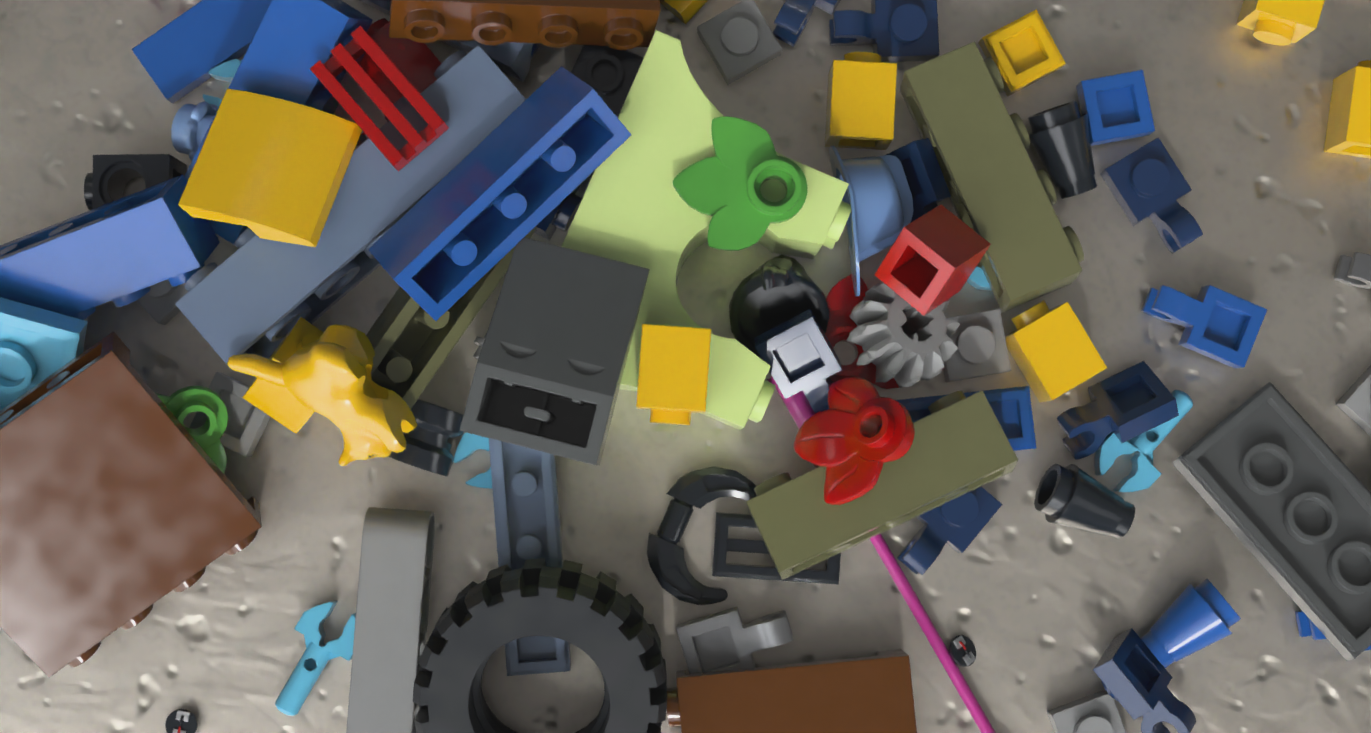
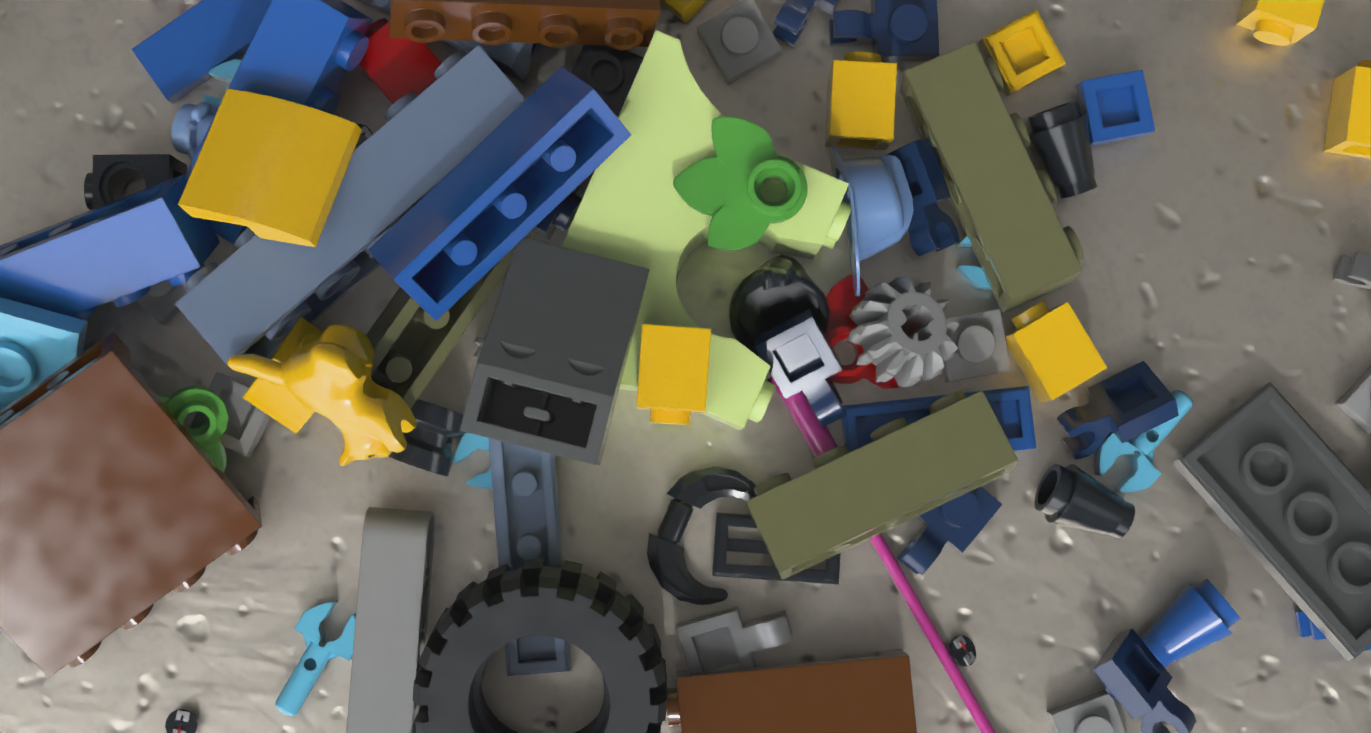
(345, 58): red tile -> none
(847, 439): red plate -> none
(932, 259): red brick -> none
(1149, 186): dark blue plate -> none
(1214, 323): blue plate -> none

